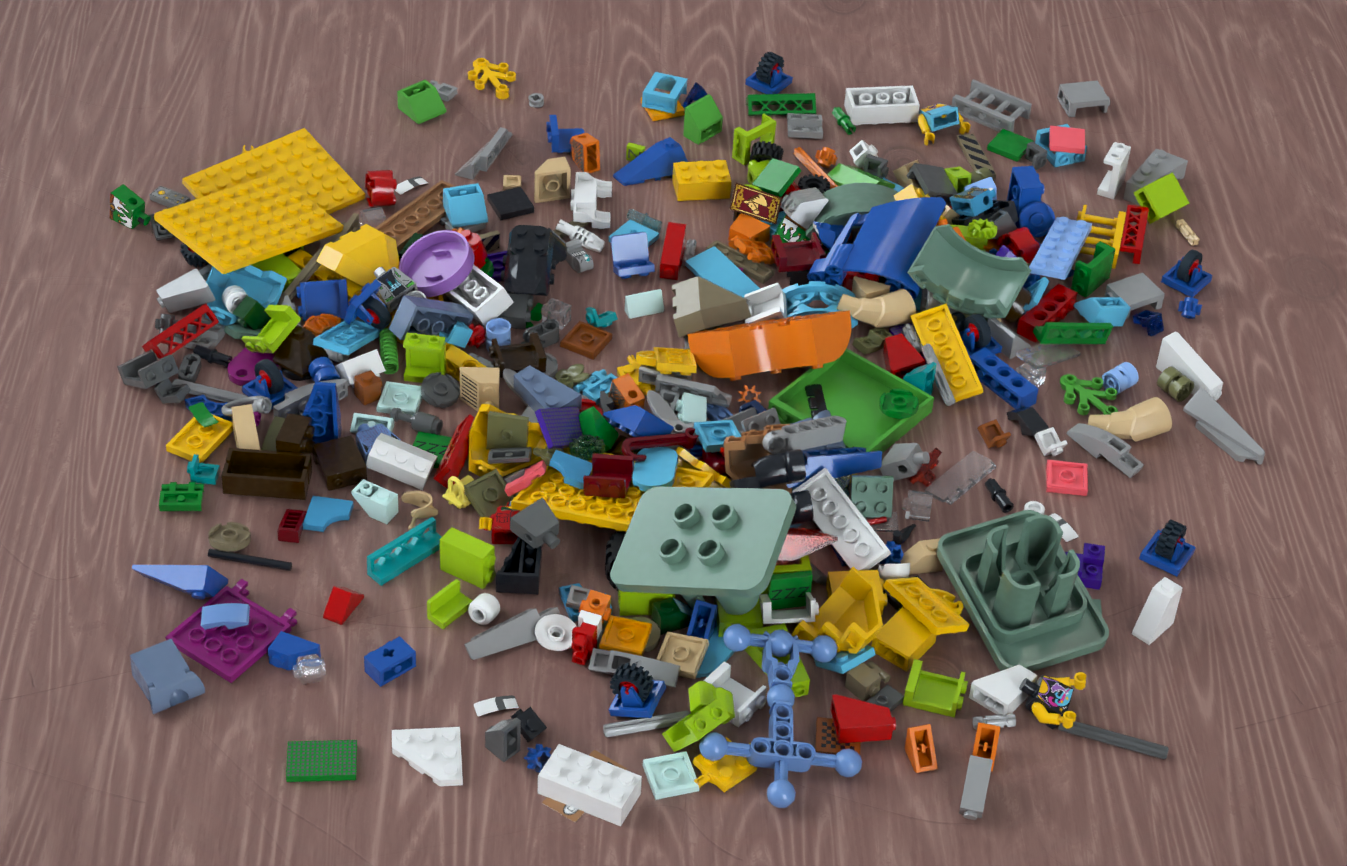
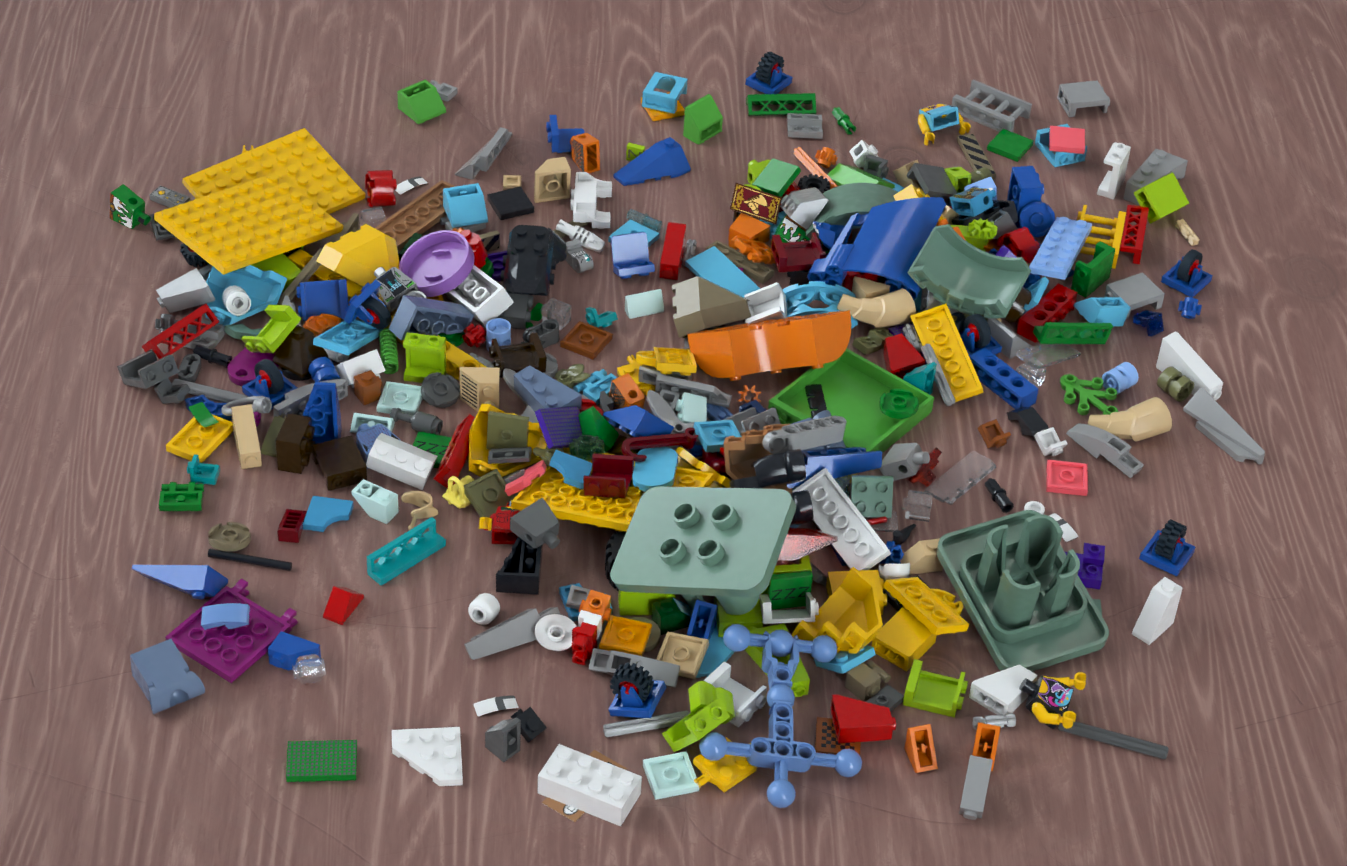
(251, 314): dark green slope -> none
(267, 473): dark brown piece -> none
(390, 661): blue brick -> none
(447, 605): lime panel -> none
(459, 335): medium azure panel -> none
(467, 558): lime brick -> none
(482, 65): yellow plant -> none
(533, 754): blue gear -> none
(536, 100): light grey bush -> none
(695, 94): clear blue tile -> none
(701, 180): yellow brick -> none
(743, 138): lime panel -> none
(766, 151): black tyre -> none
(882, 105): white brick -> none
(1036, 155): dark grey bracket -> none

